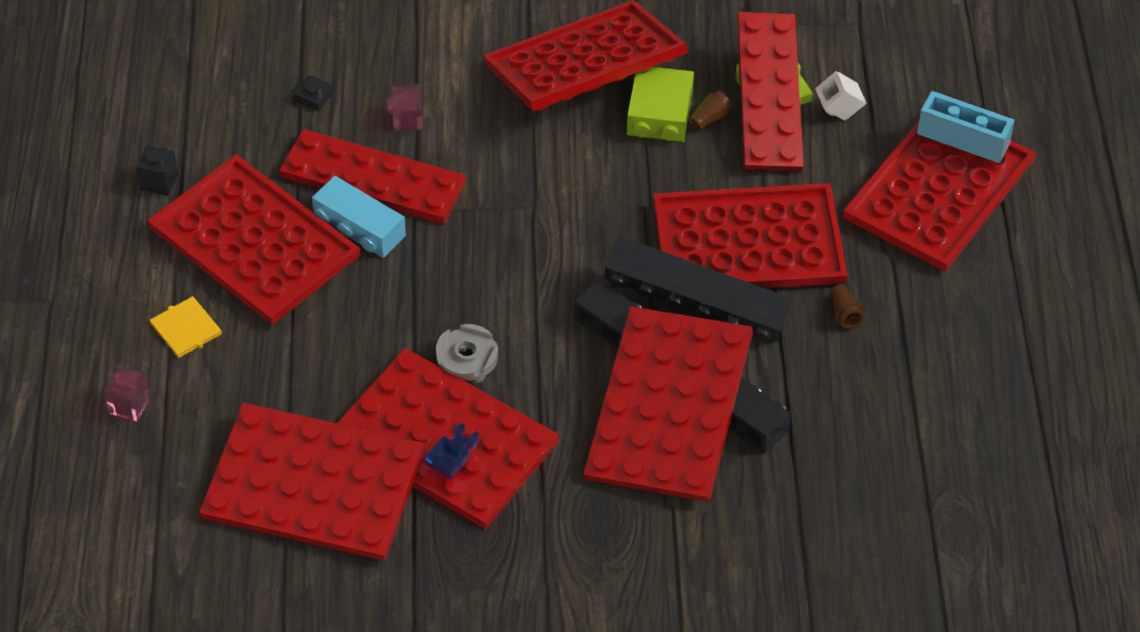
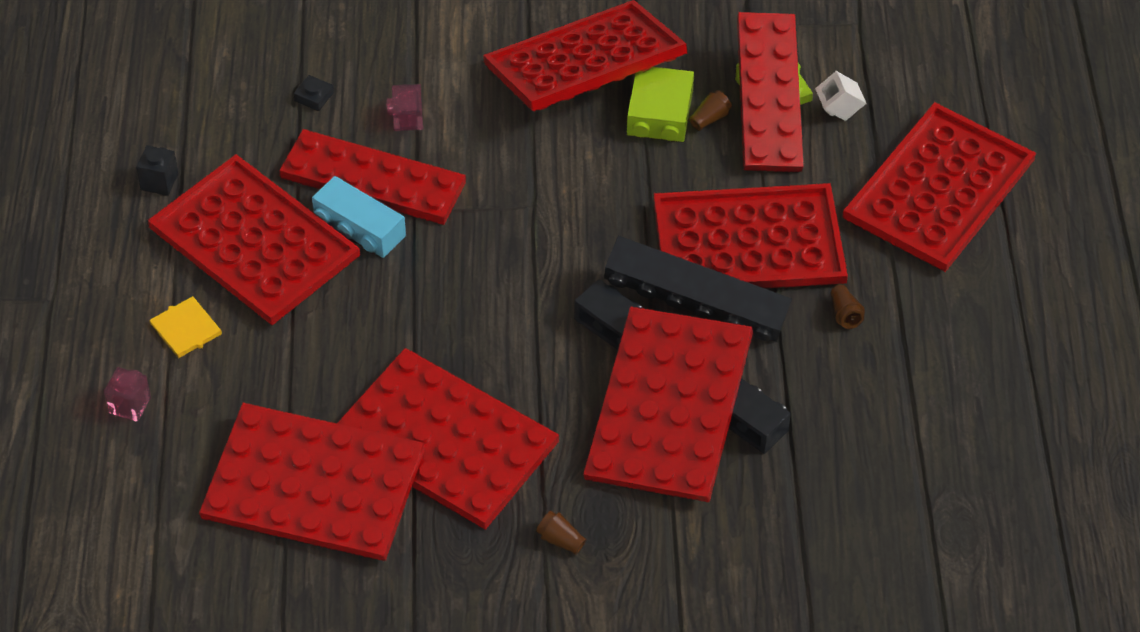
(451, 455): clear blue plate -> none
(472, 367): light grey plate -> none
(560, 532): none -> reddish brown cone
(965, 126): medium azure brick -> none

